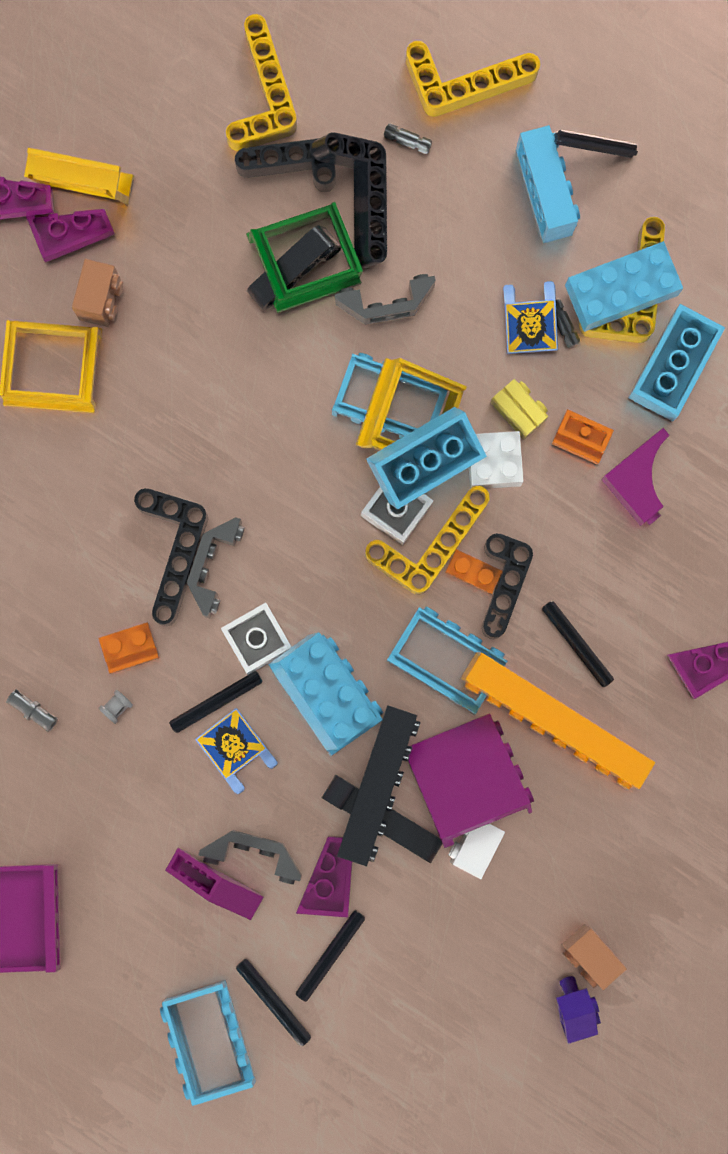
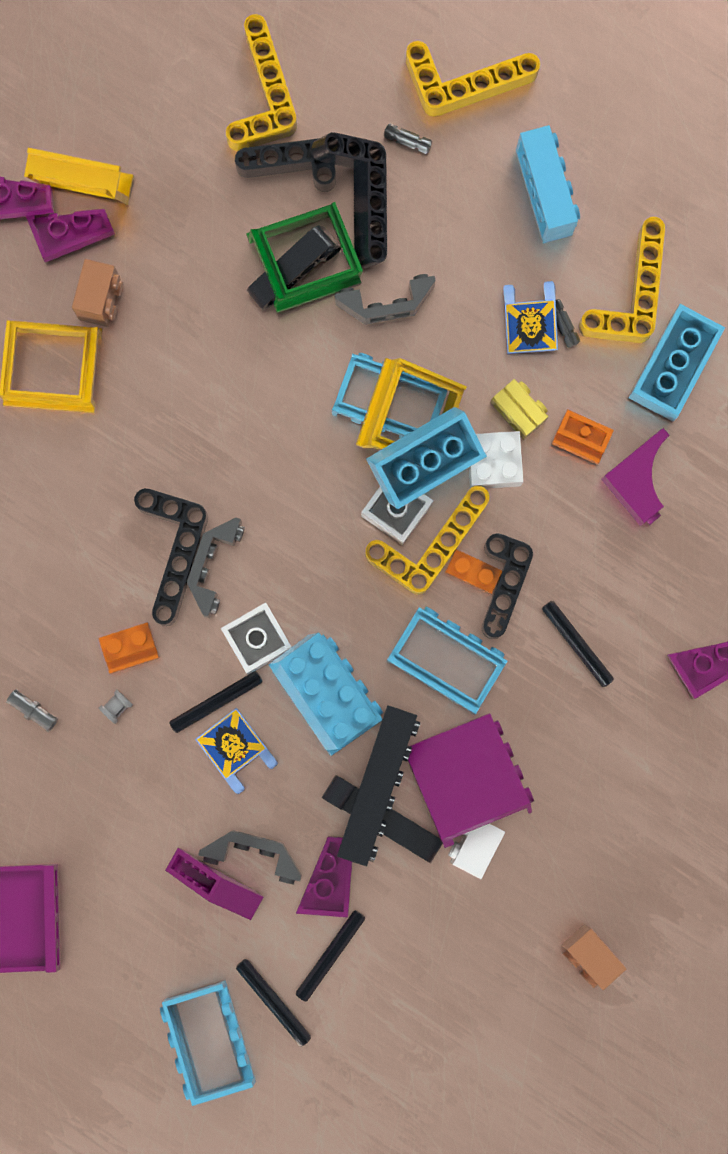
(557, 720): light orange brick -> none
(577, 1011): dark purple brick -> none
(595, 143): black axle -> none
(623, 286): medium azure brick -> none

